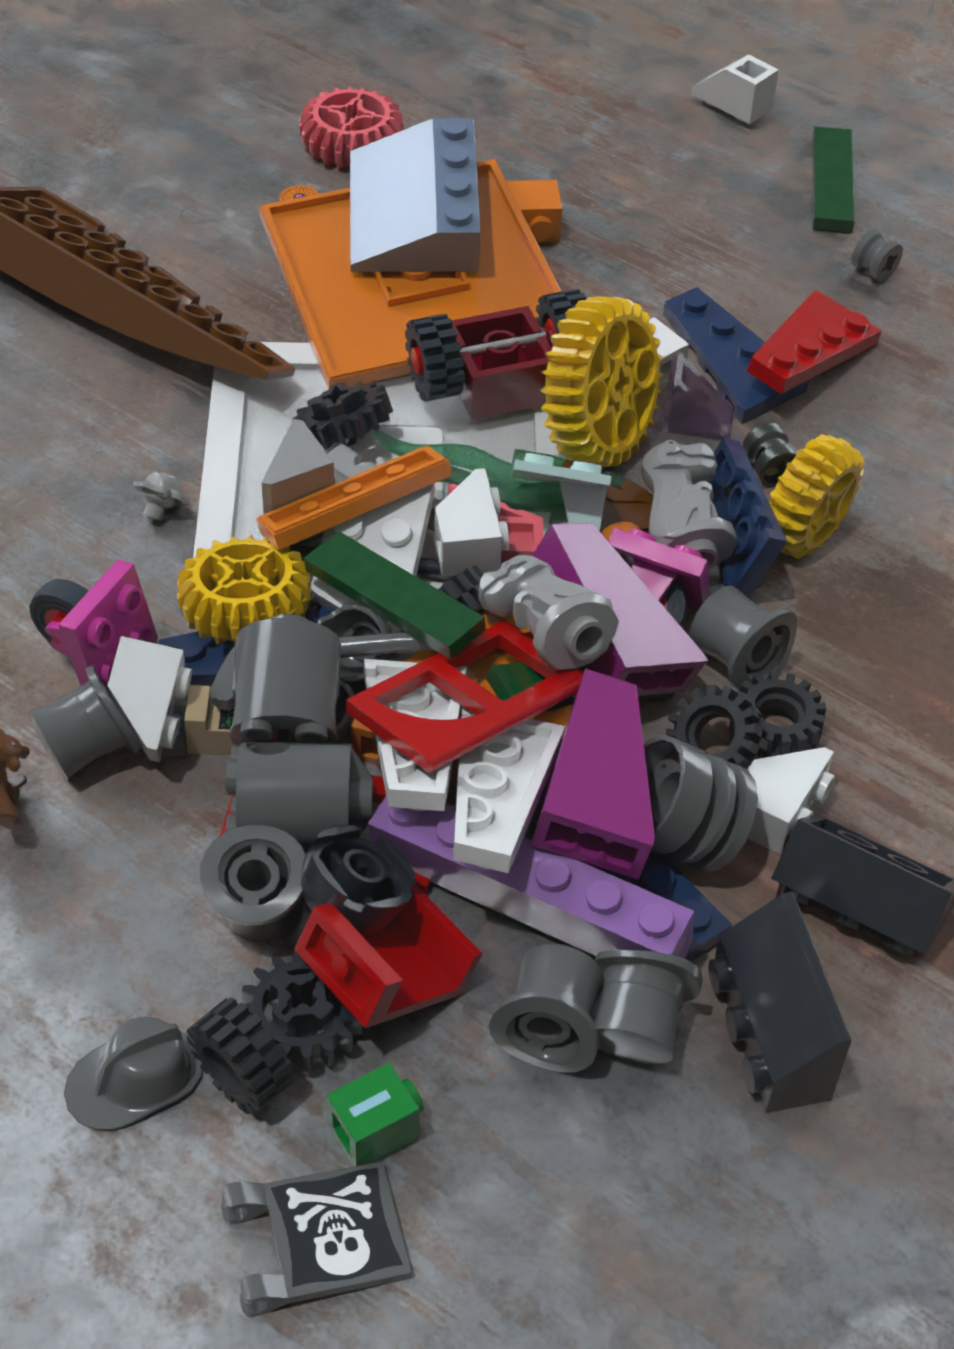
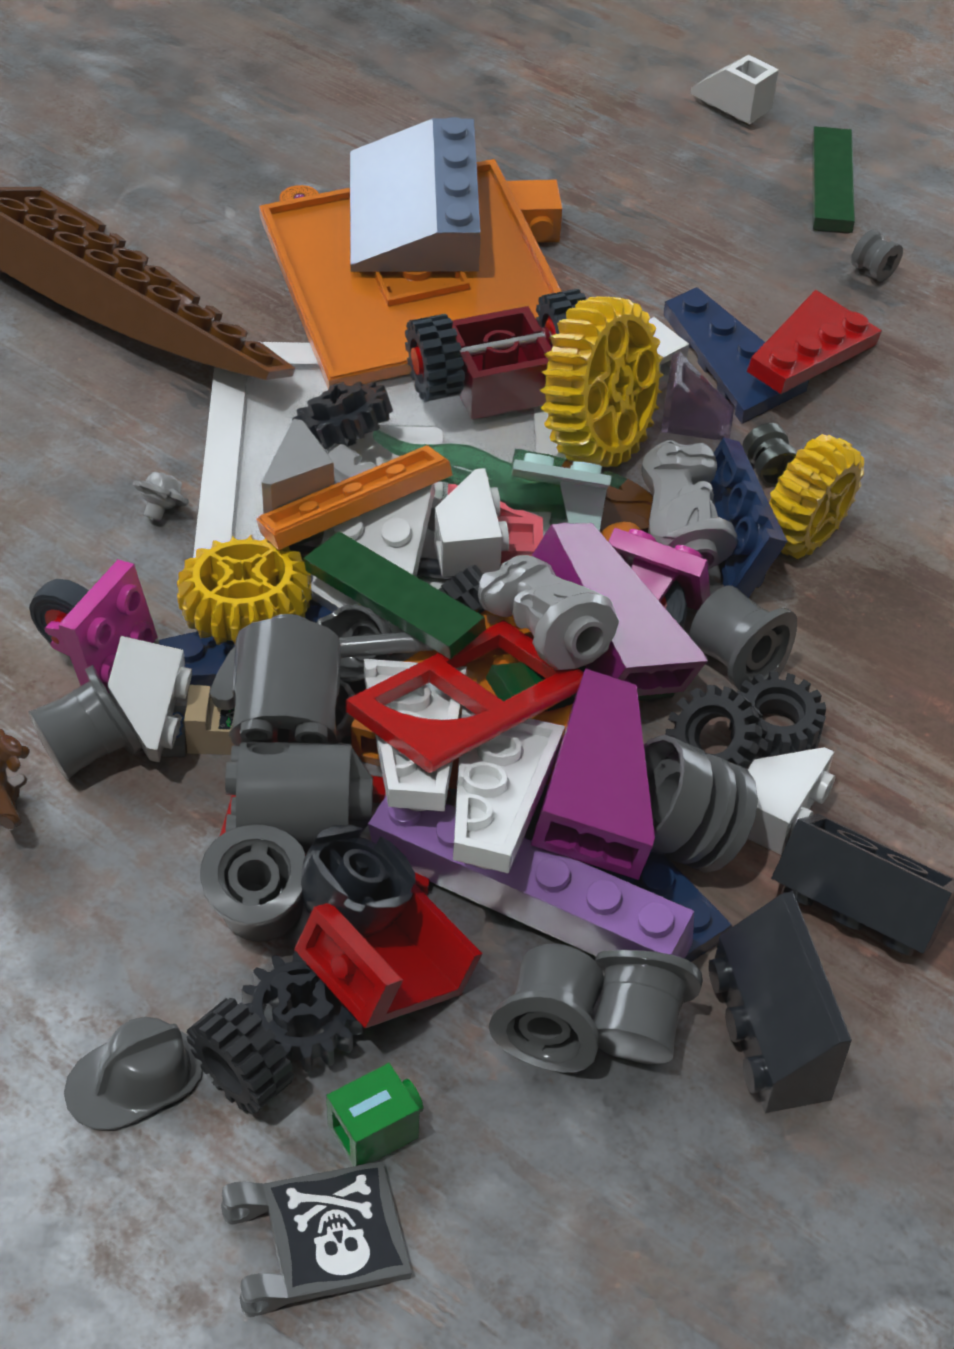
(346, 121): coral gear -> none

